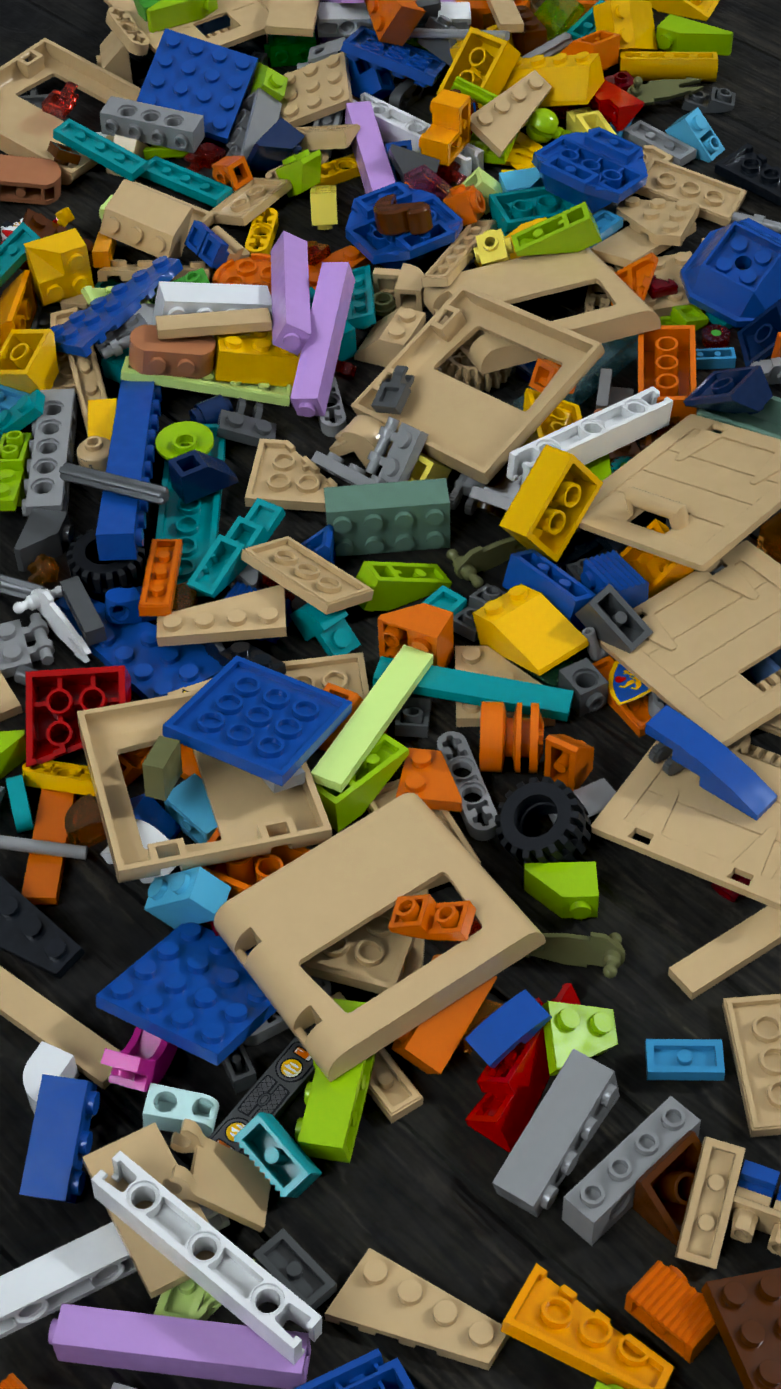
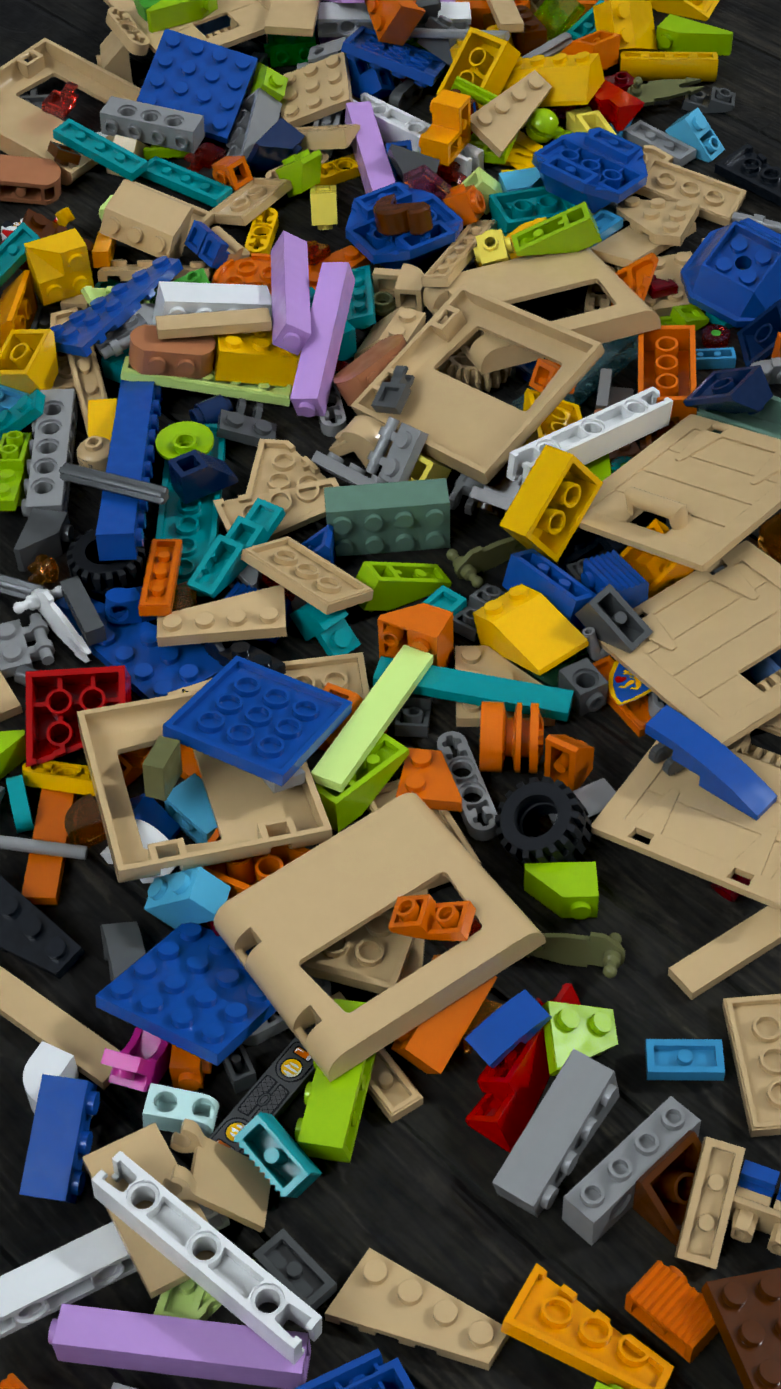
(121, 946): none -> dark grey slope
(187, 1069): none -> orange brick
(301, 504): none -> tan wing
(363, 370): none -> nougat brick

